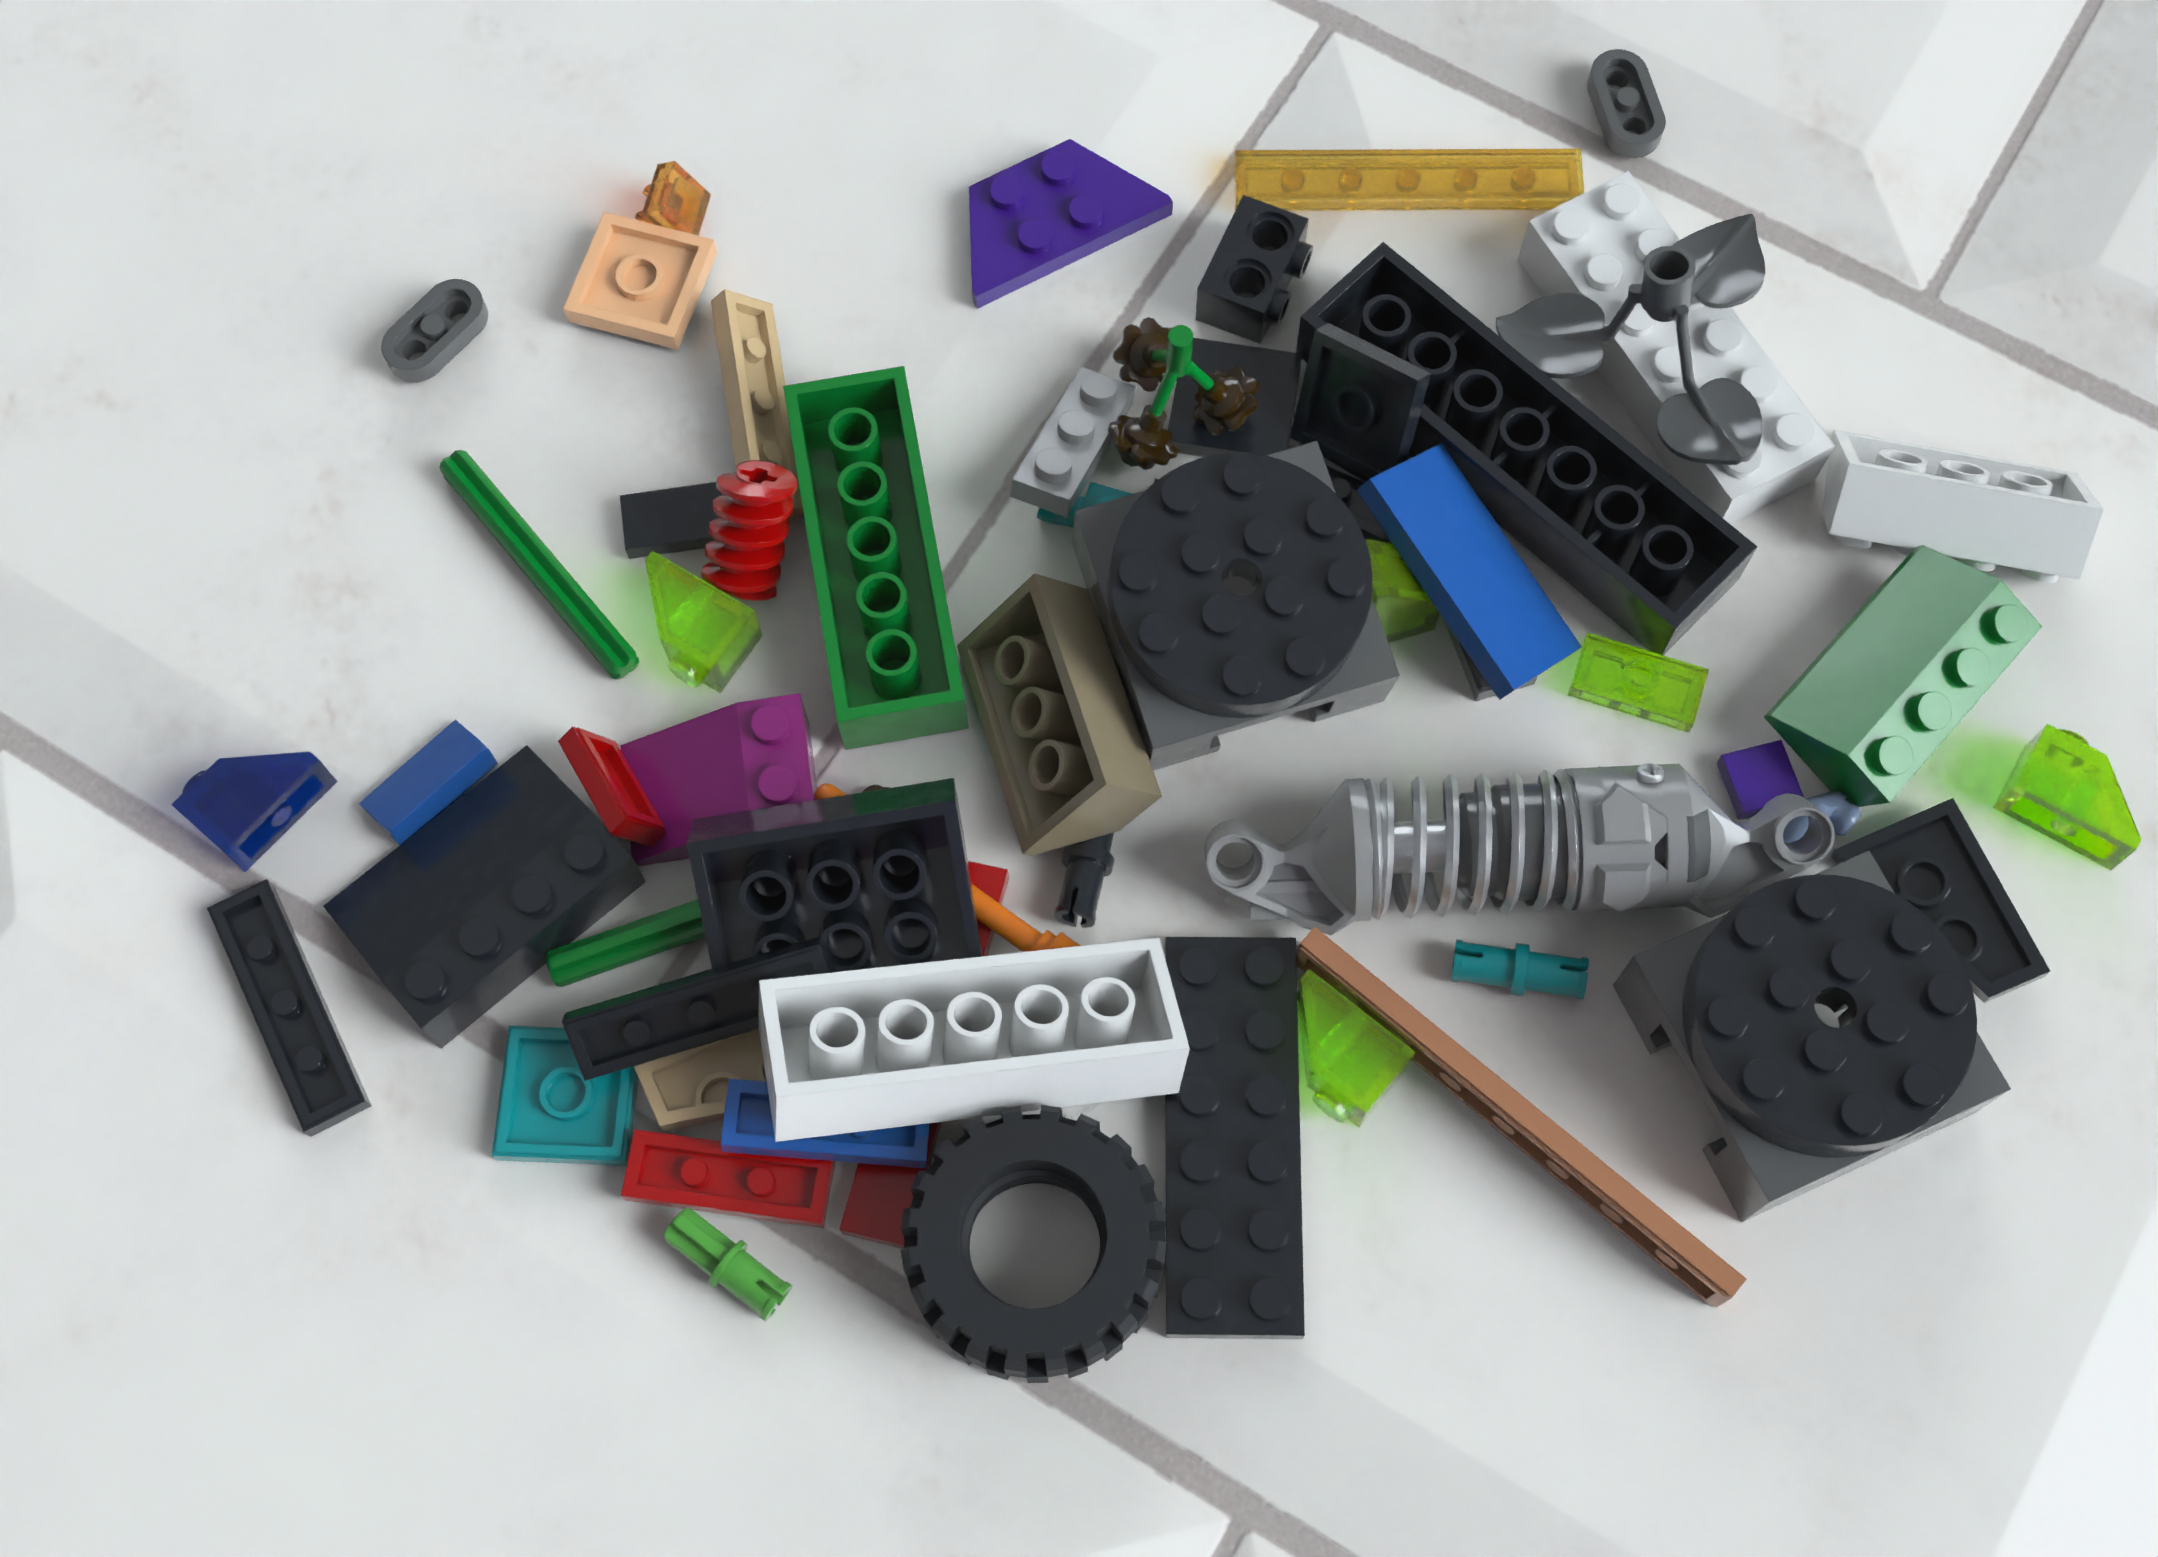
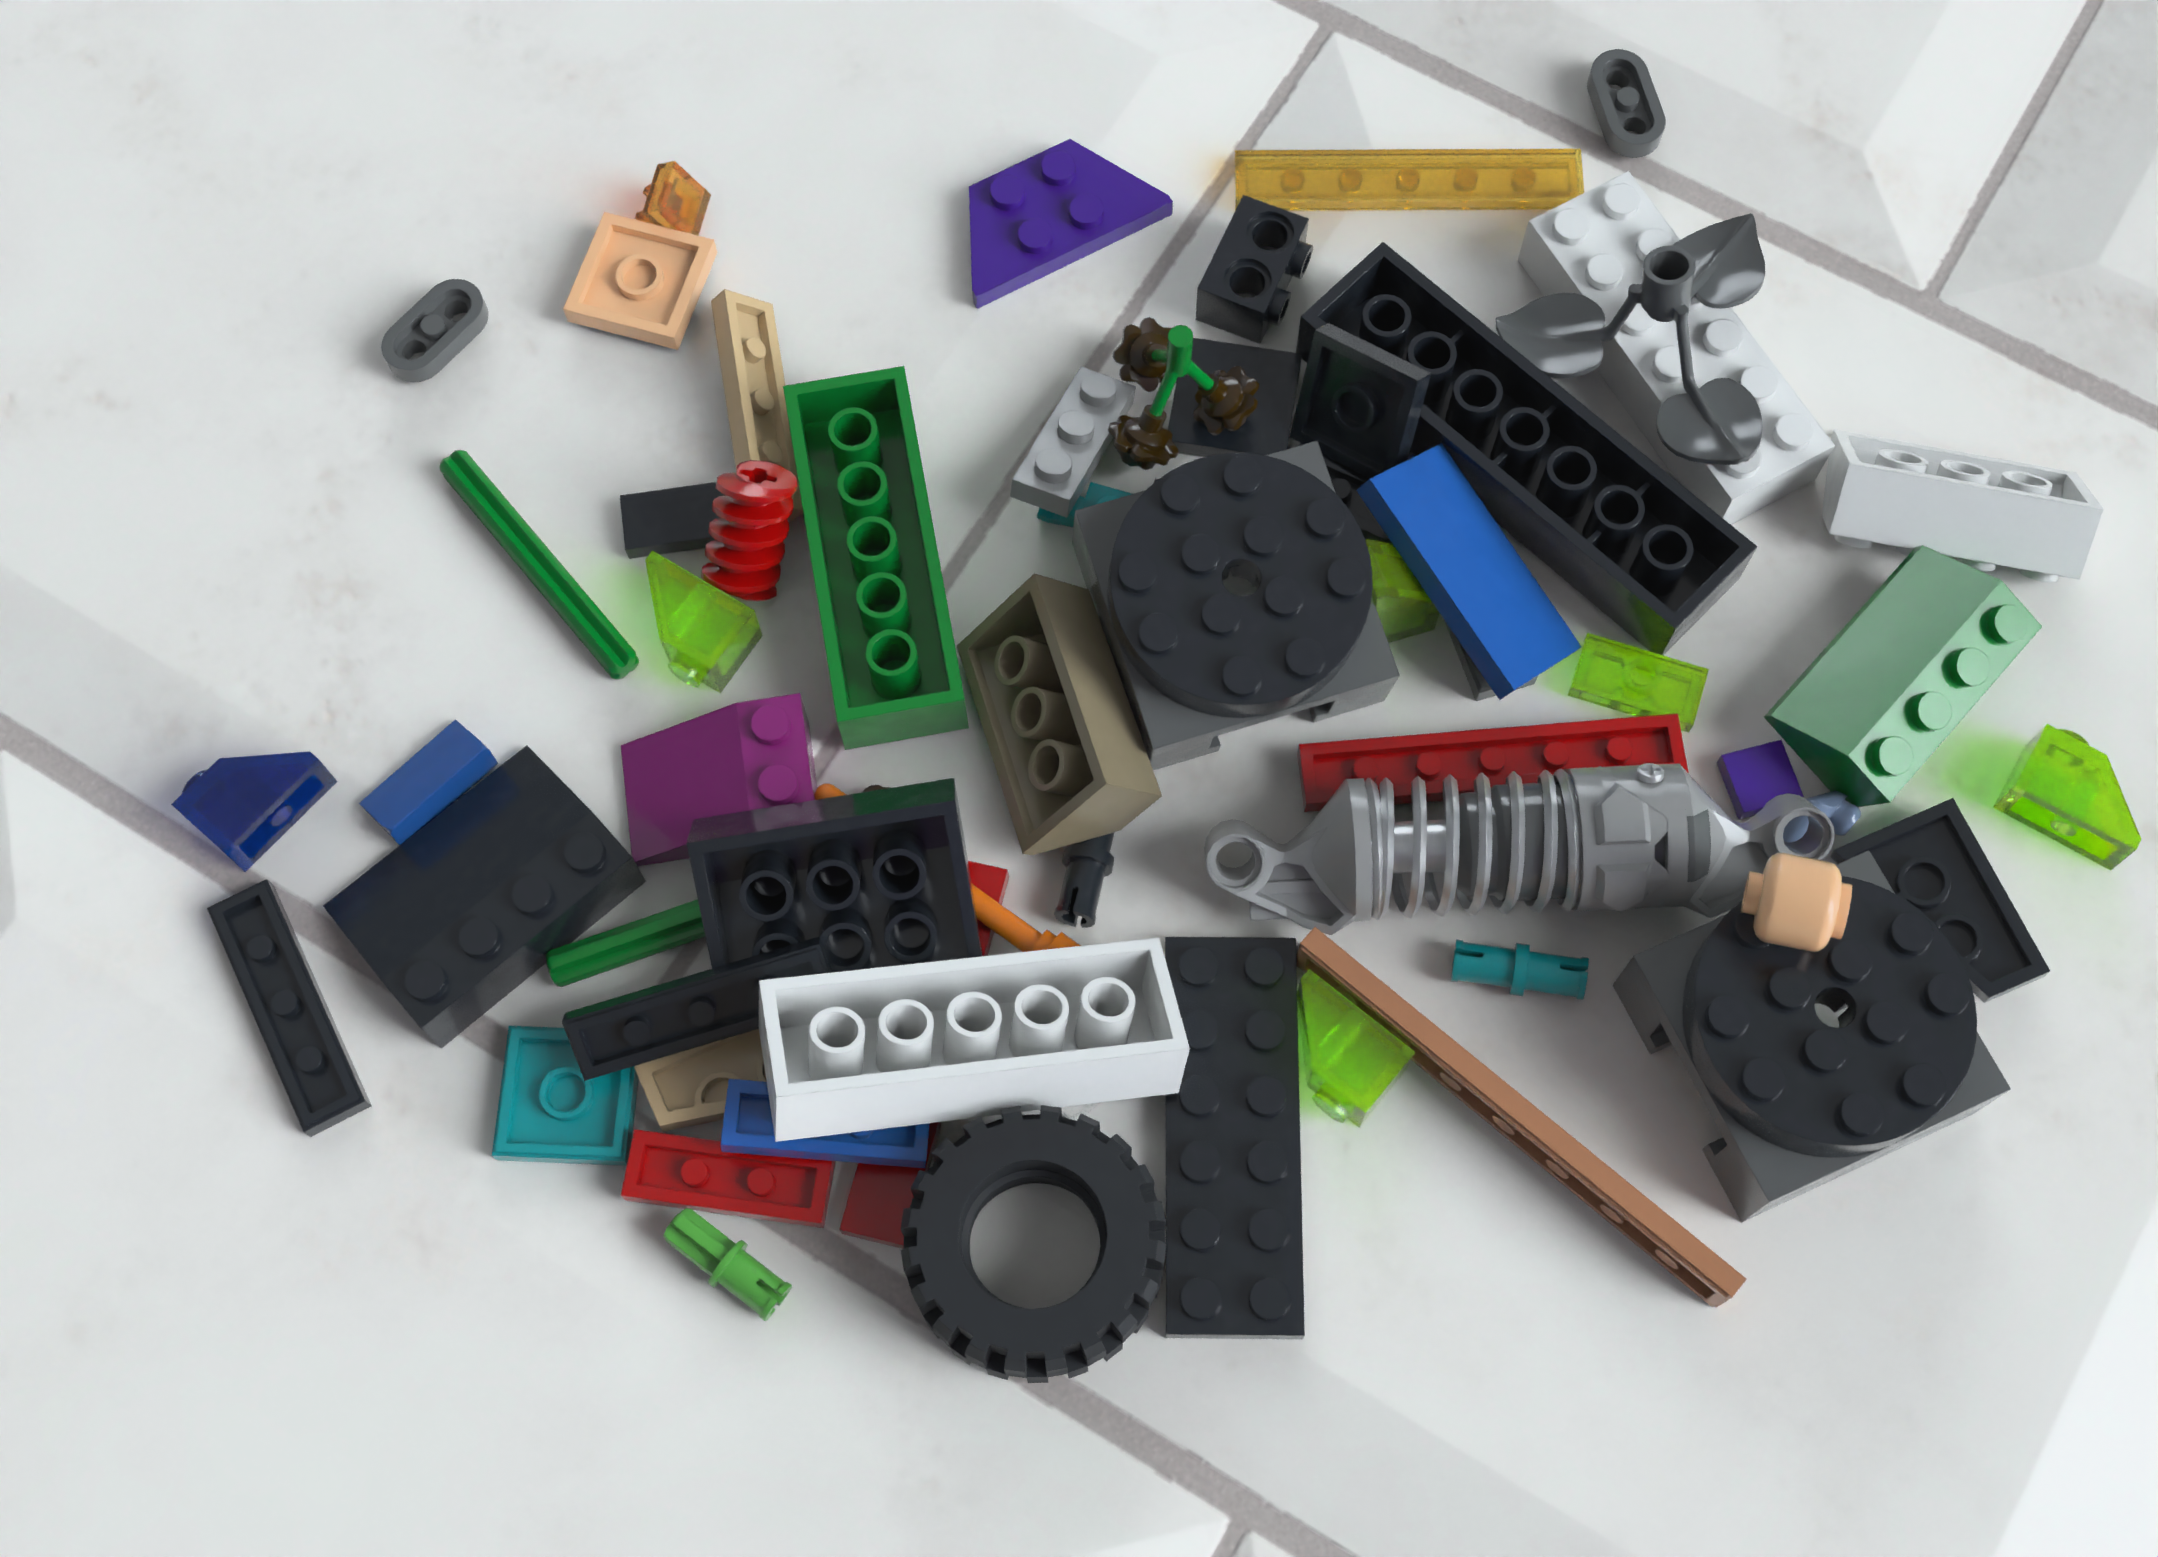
(612, 786): red tile -> none
(1486, 751): none -> red plate
(1797, 902): none -> light nougat head

